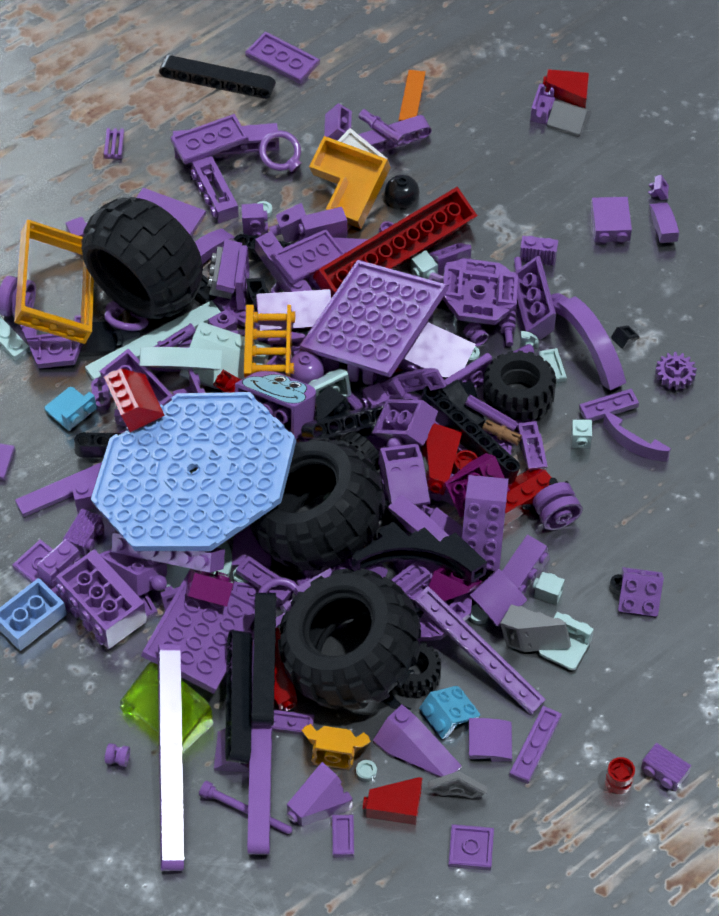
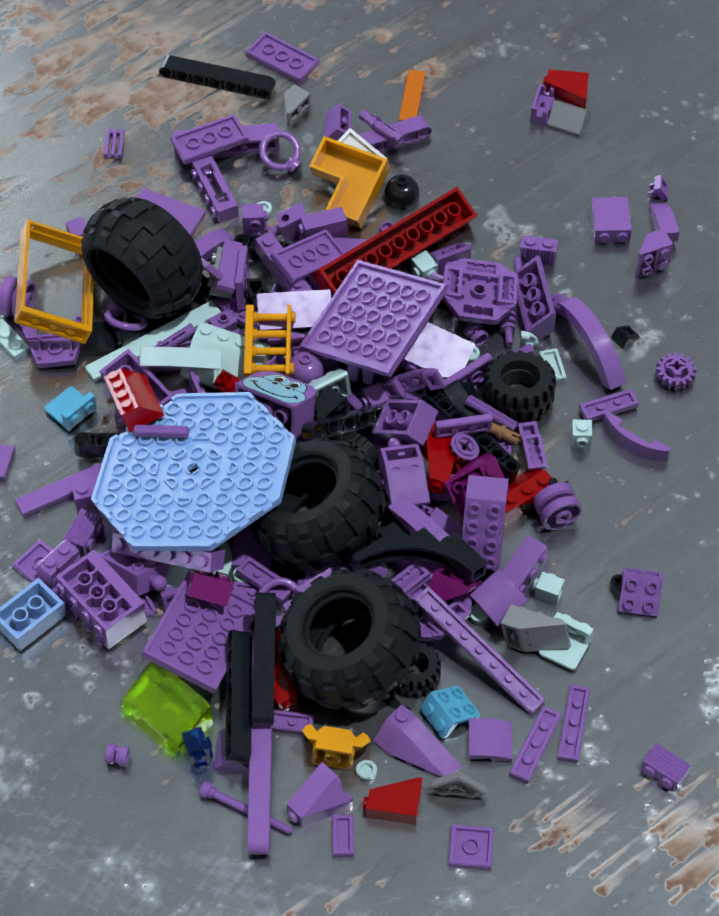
(99, 394): medium lavender beam -> none
(161, 431): none -> medium lavender axle
(170, 758): beam -> none
(197, 749): none -> clear blue brick
(211, 269): none -> medium lavender tile
(295, 103): none -> light grey slope
(463, 425): none -> medium lavender tile
(471, 450): none -> medium lavender gear
(573, 724): none -> medium lavender tile
(620, 775): red wheel -> none
(654, 253): none -> medium lavender slope

